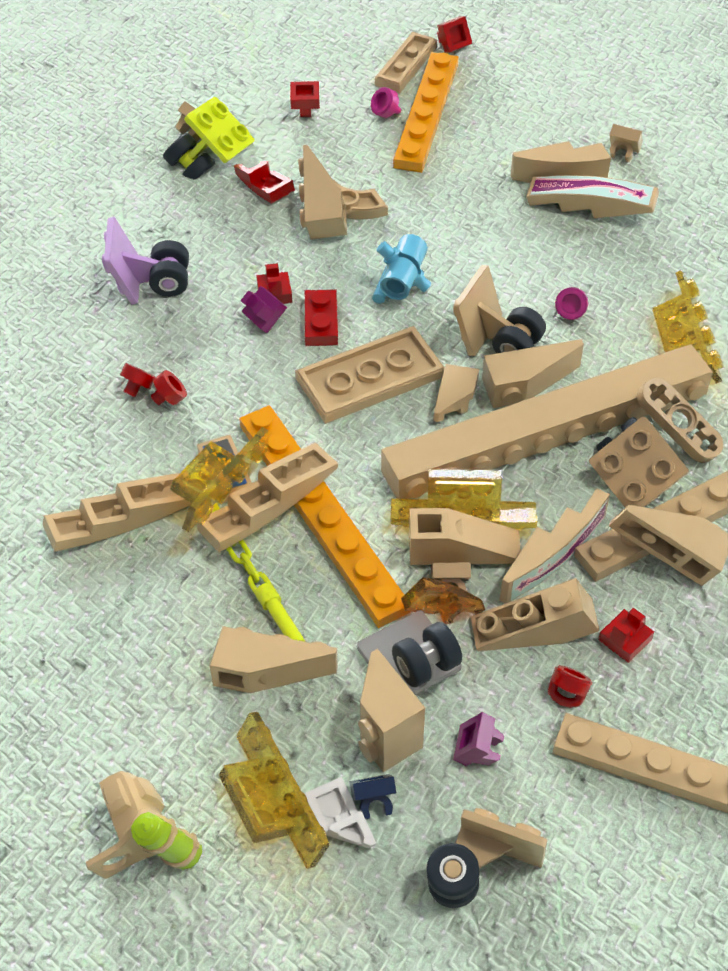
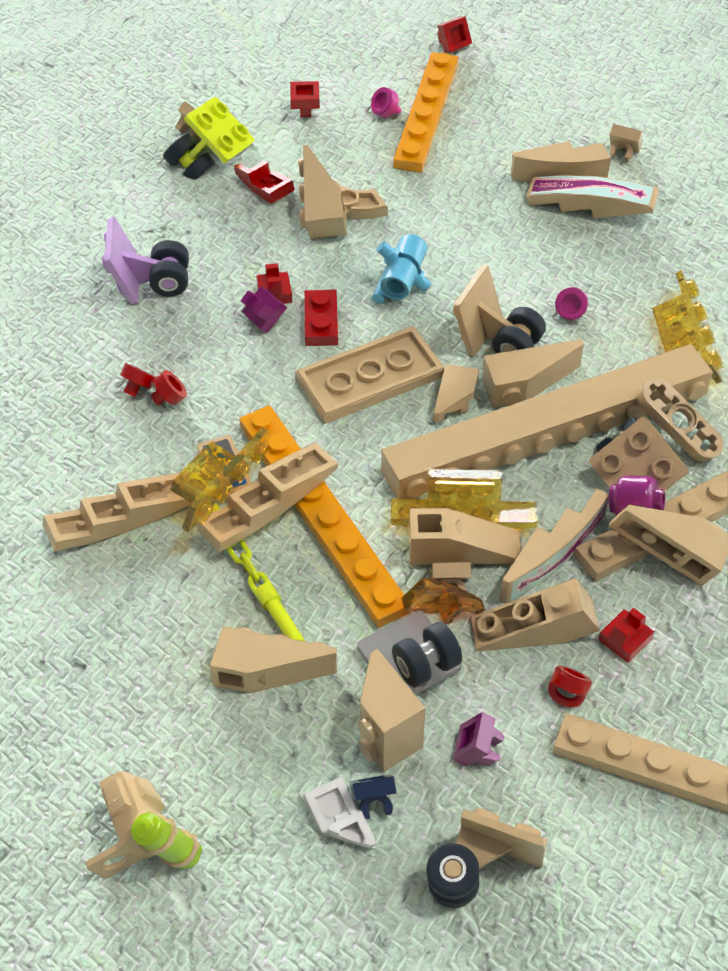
(269, 795): clear yellow bracket -> none
(406, 62): tan tile -> none
(636, 491): none -> magenta head

